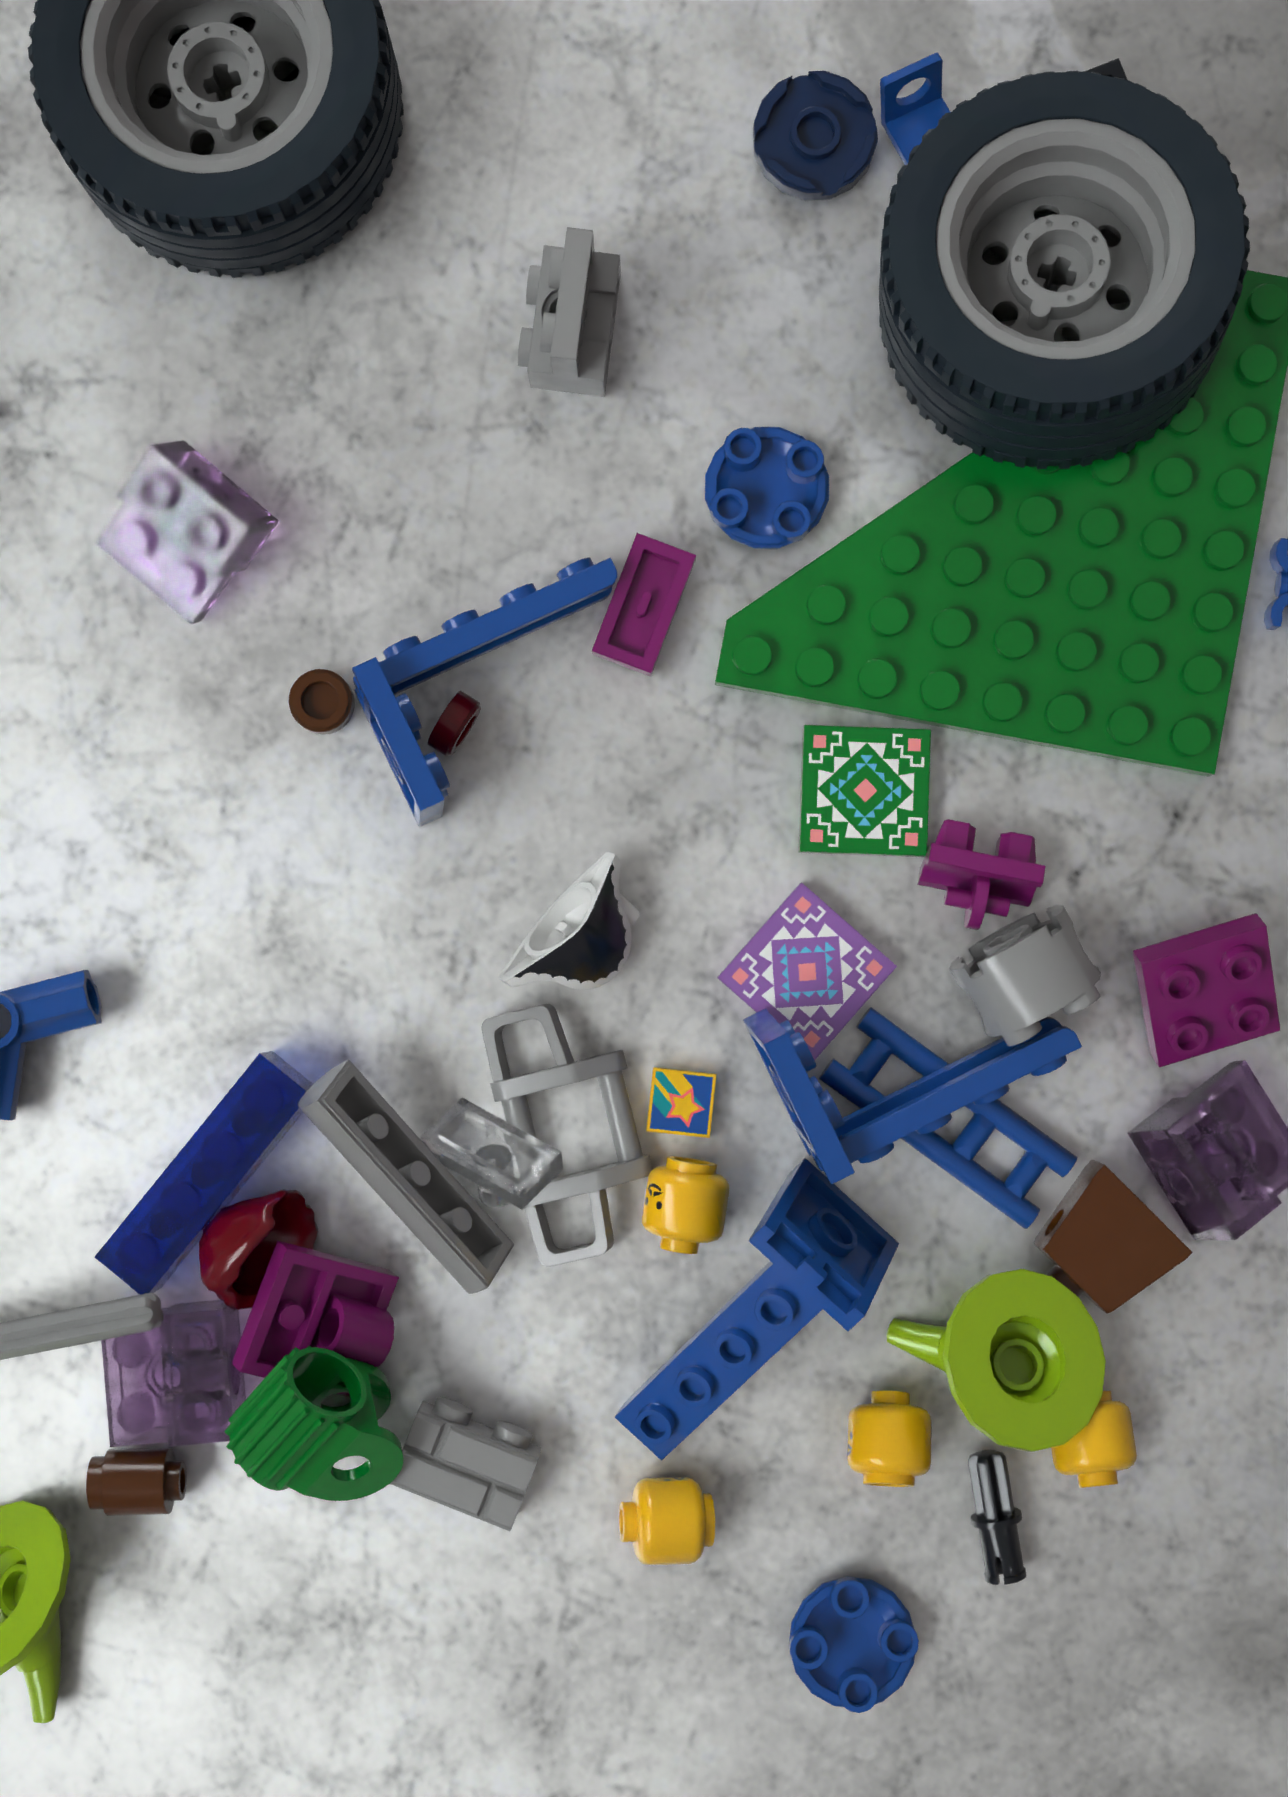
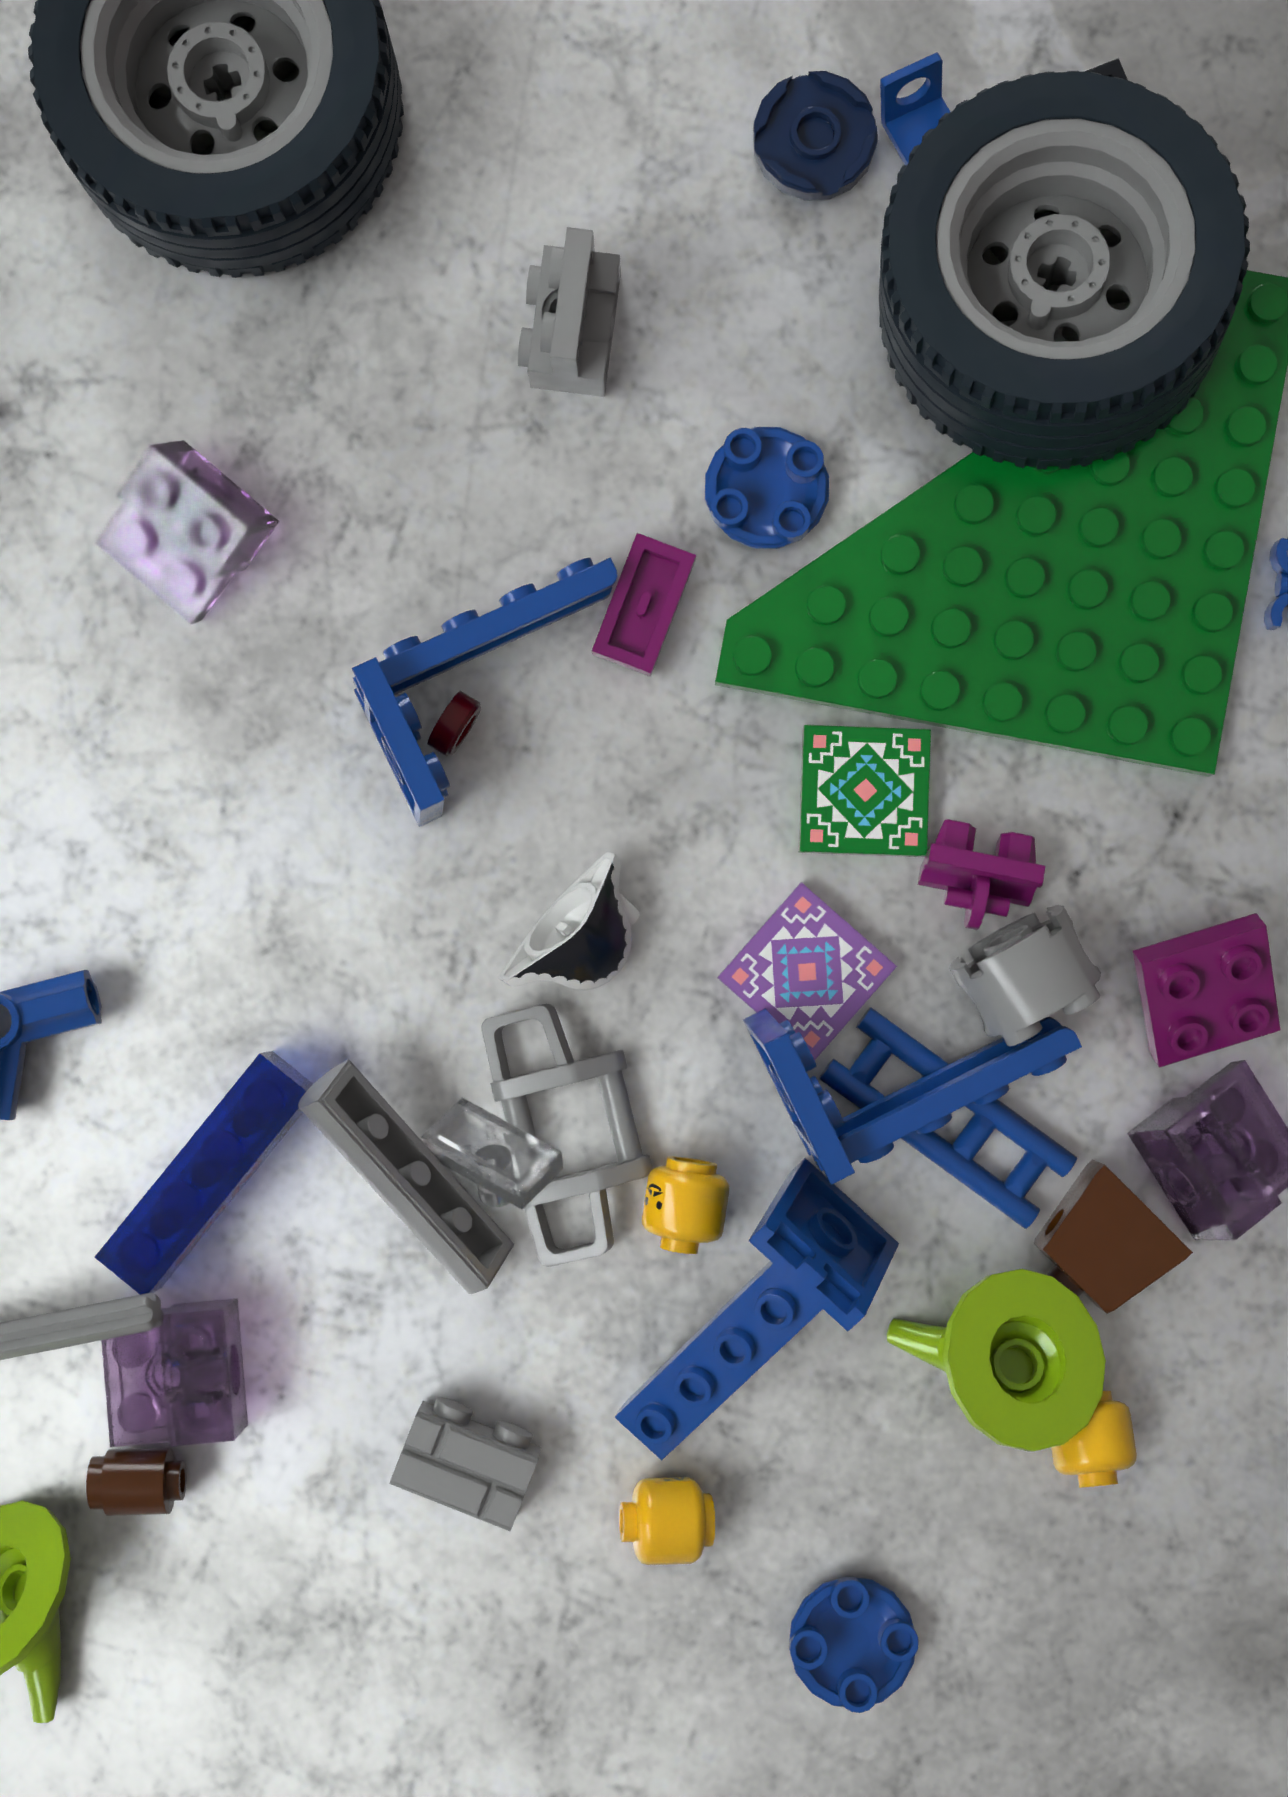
(243, 1238): dark red hair -> none
(294, 1440): green piece -> none
(319, 1304): magenta plate -> none
(321, 701): reddish brown tile -> none
(681, 1102): tile -> none
(889, 1440): yellow head -> none
(996, 1517): black axle -> none

